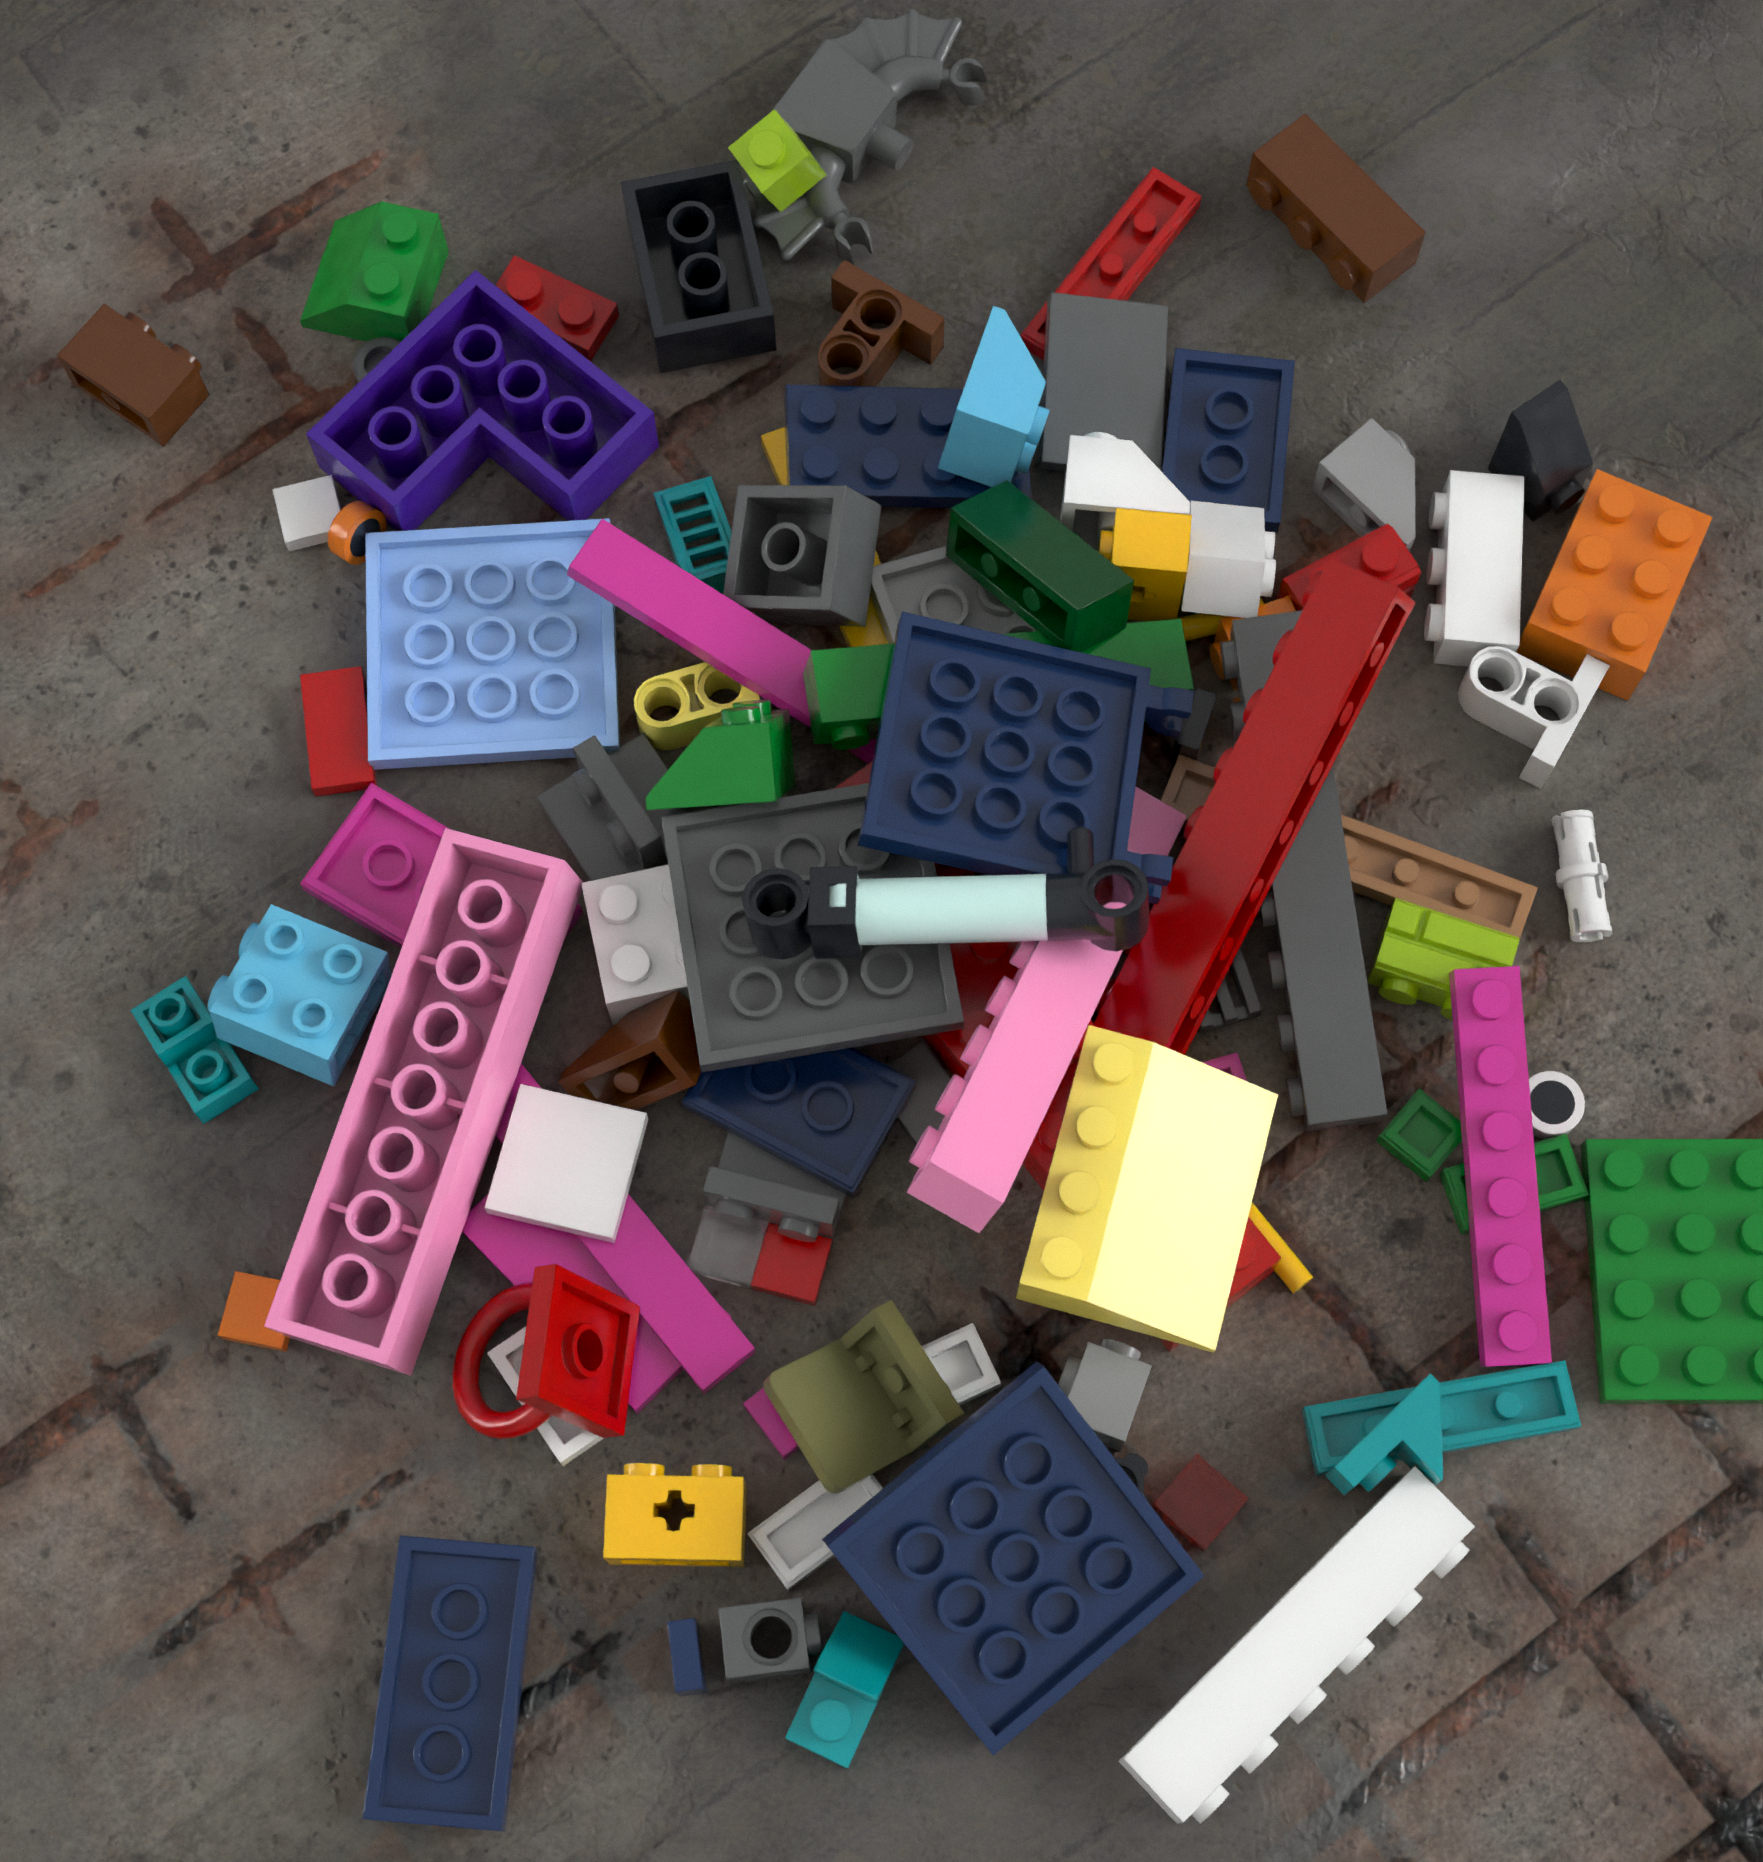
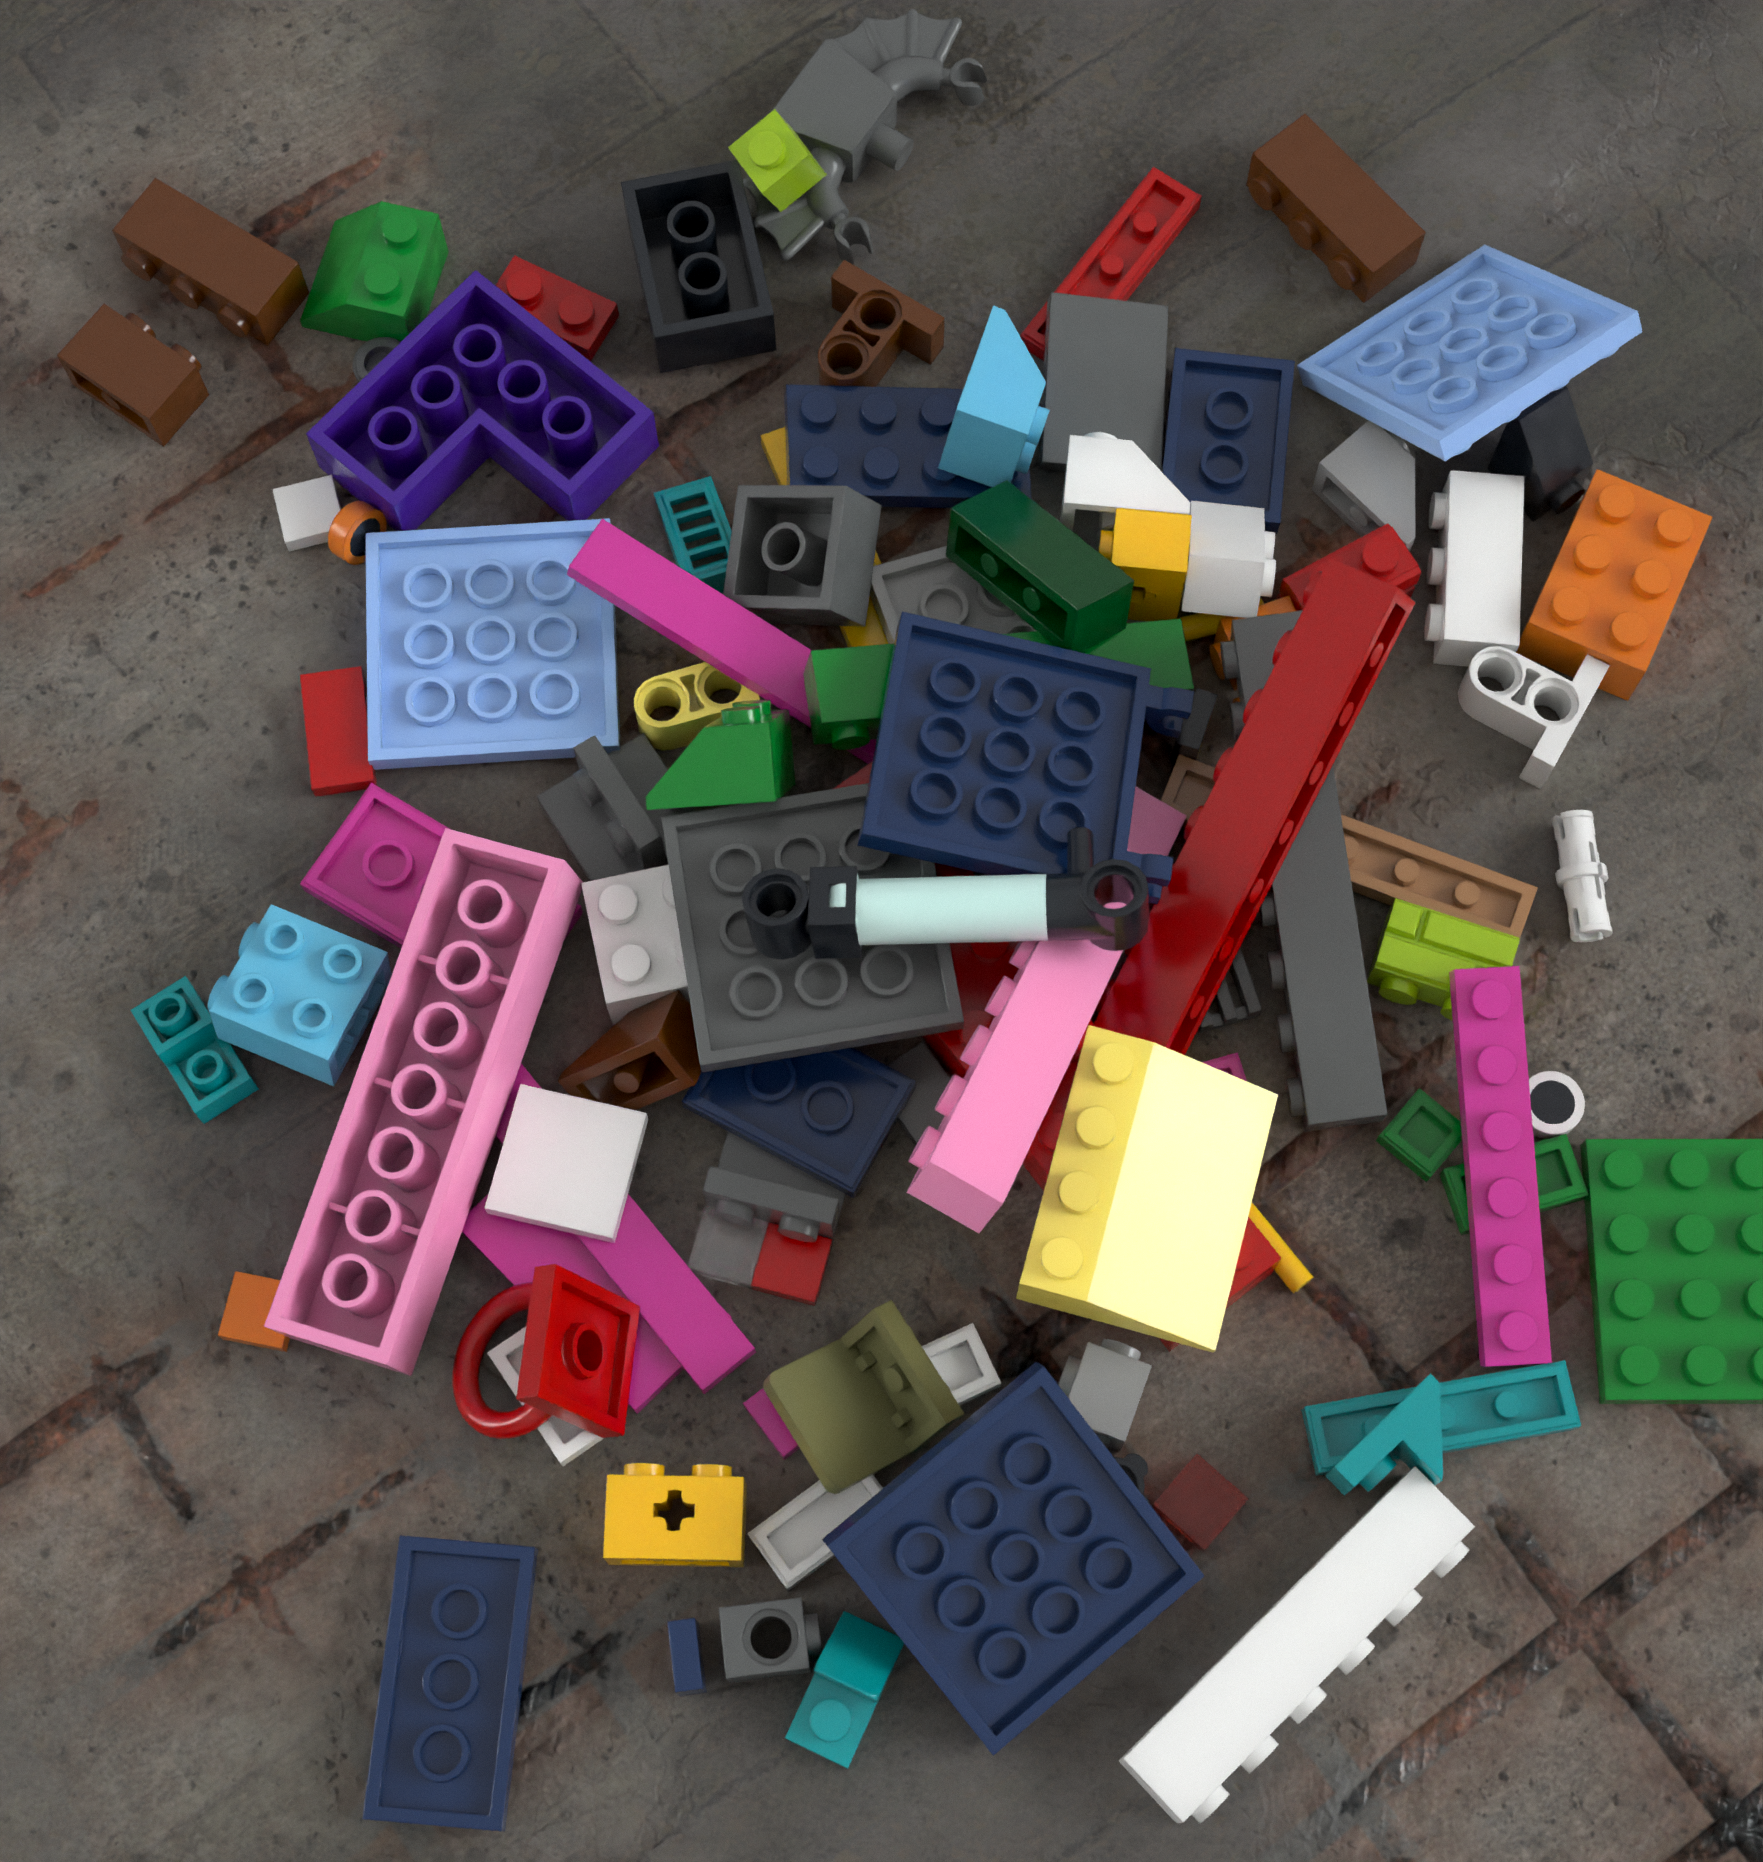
(210, 262): none -> reddish brown brick
(1469, 351): none -> light blue plate

